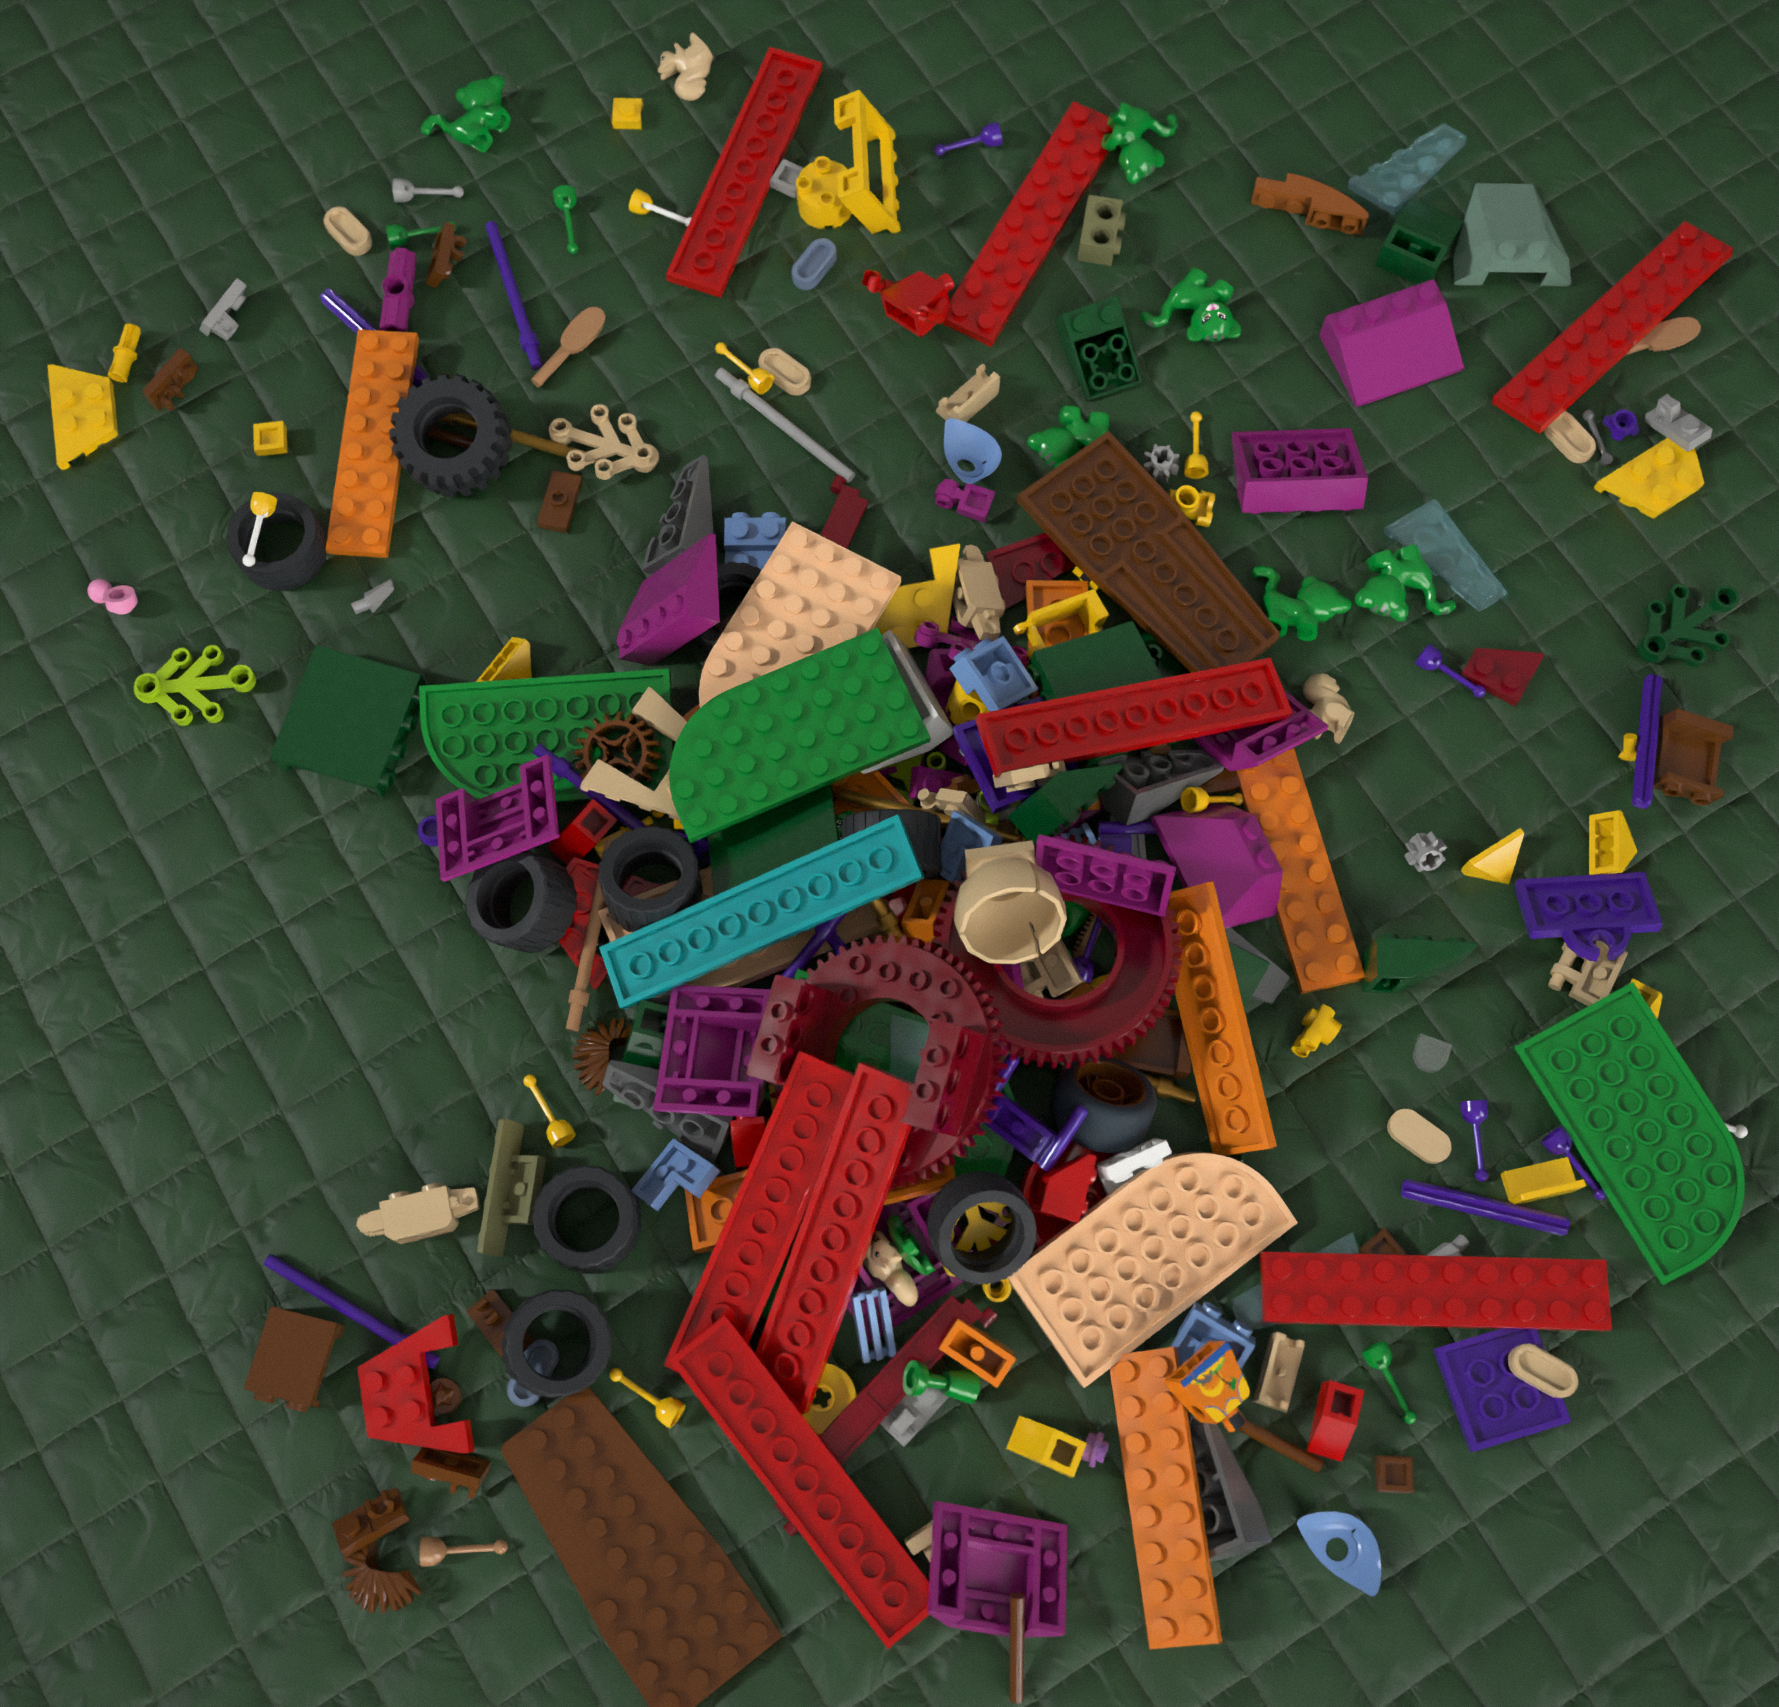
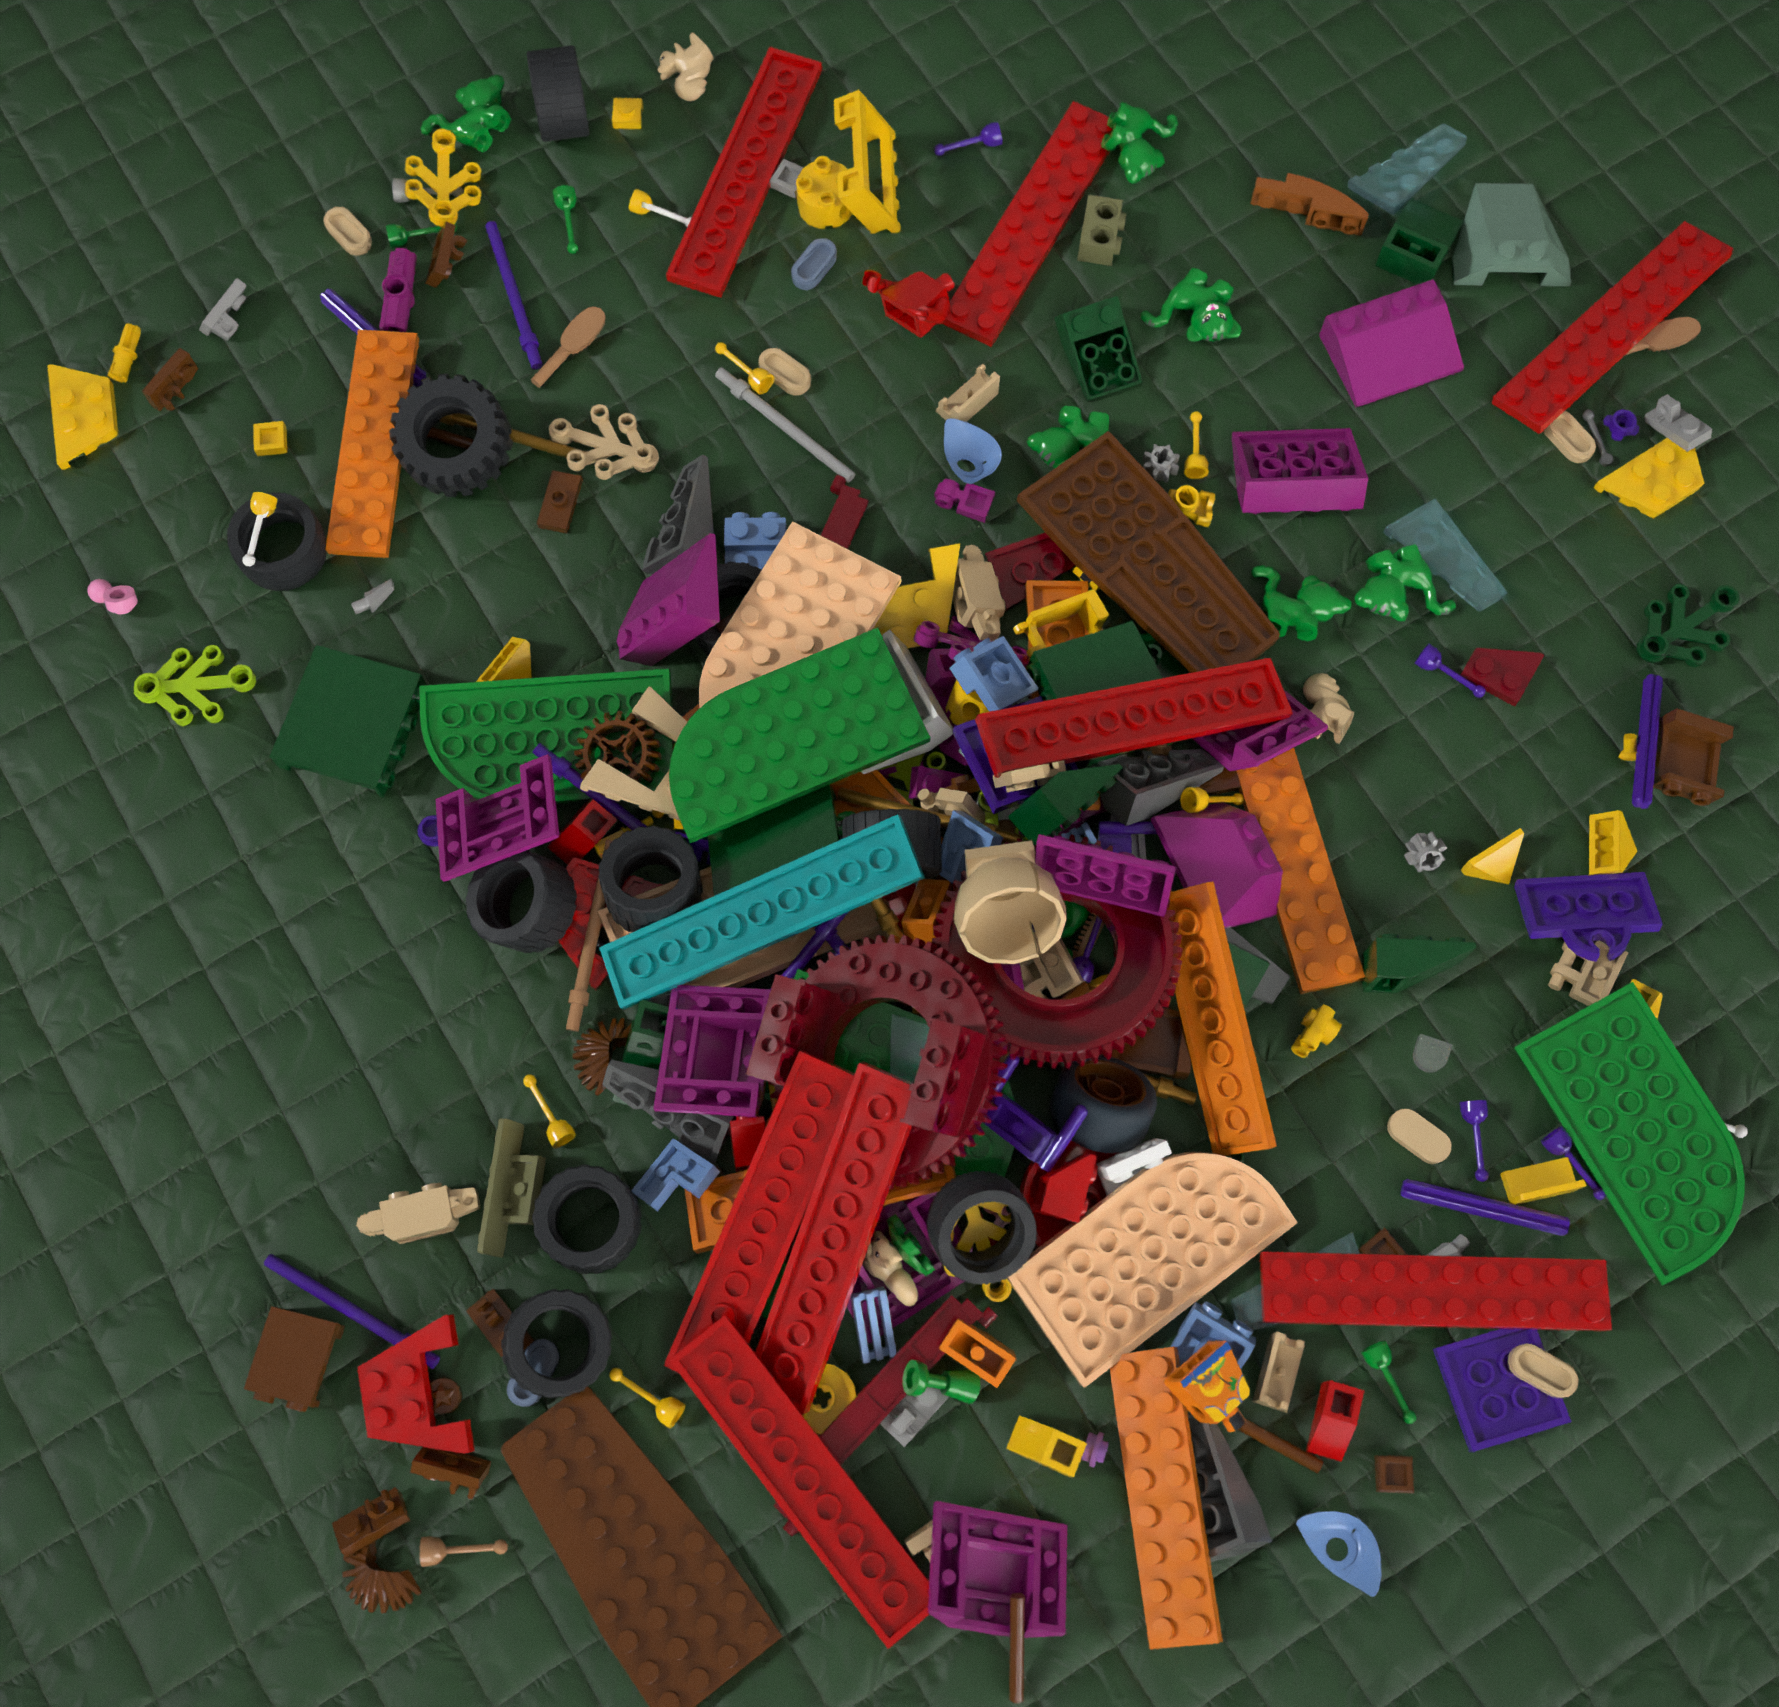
(443, 144): none -> yellow plant
(558, 93): none -> black tyre

